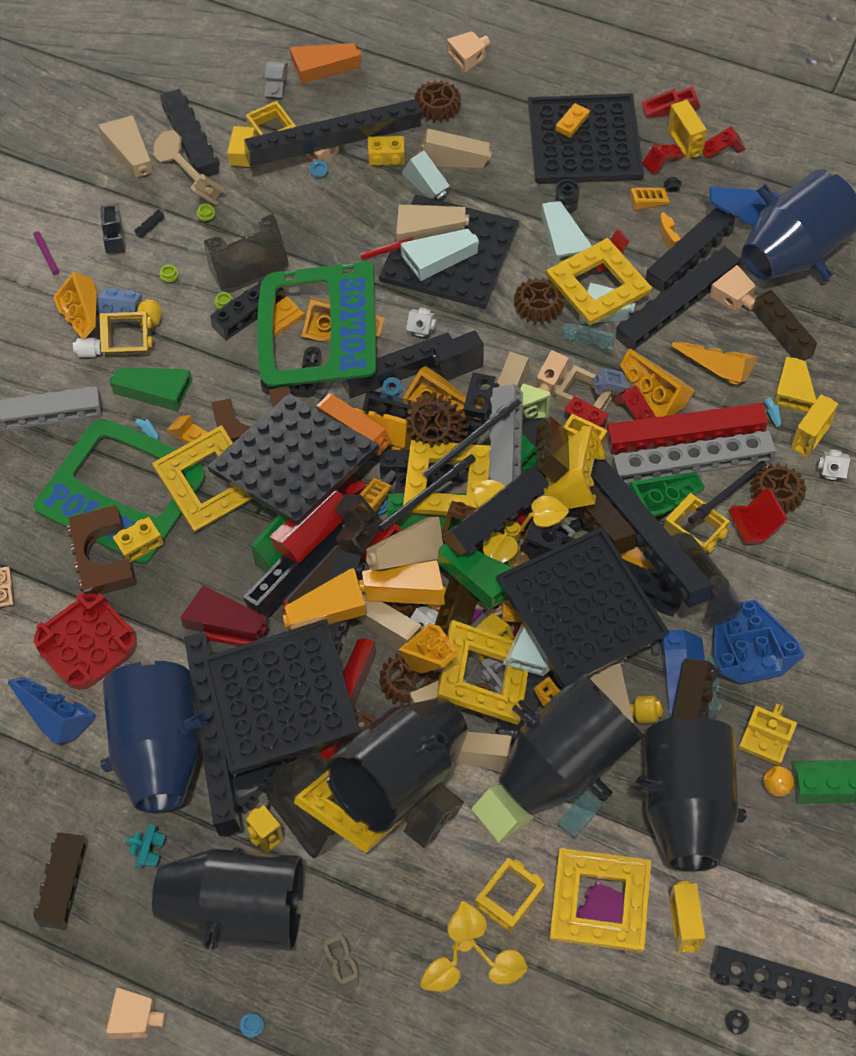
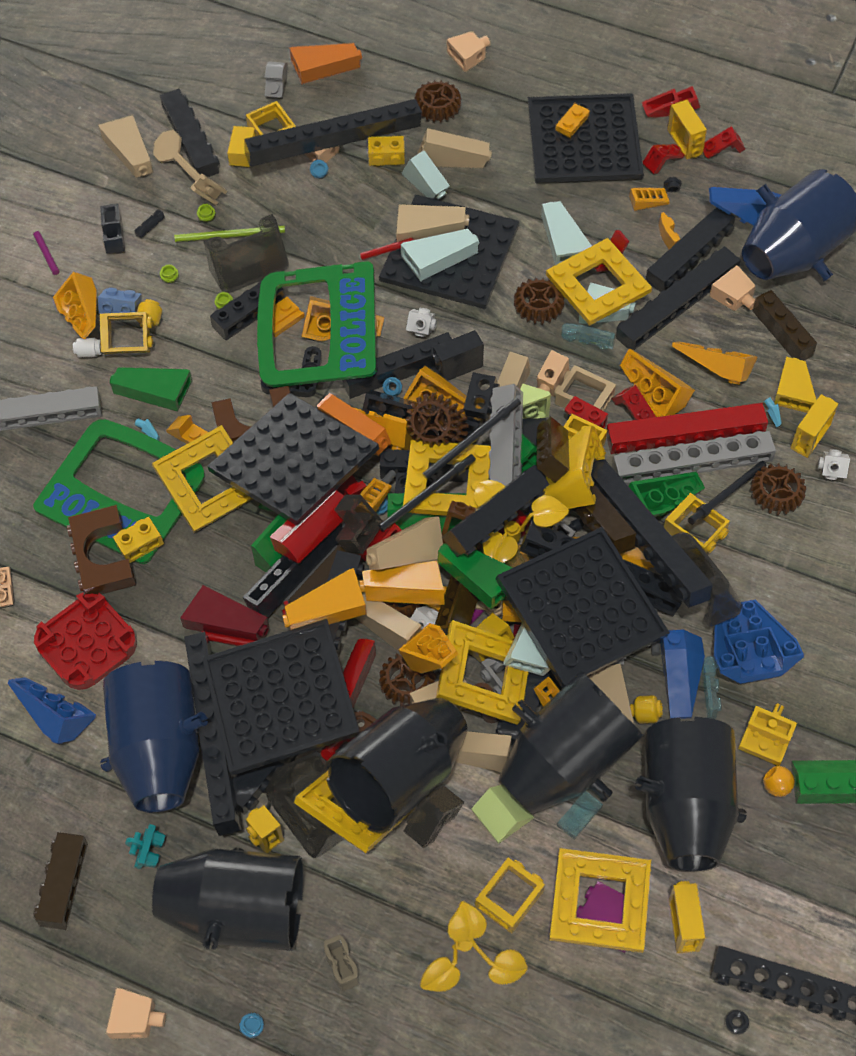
(223, 234): none -> lime bar
(568, 194): black wheel -> none
(610, 380): sand blue bracket -> none
(694, 689): dark brown brick -> none
(759, 518): red bracket -> none

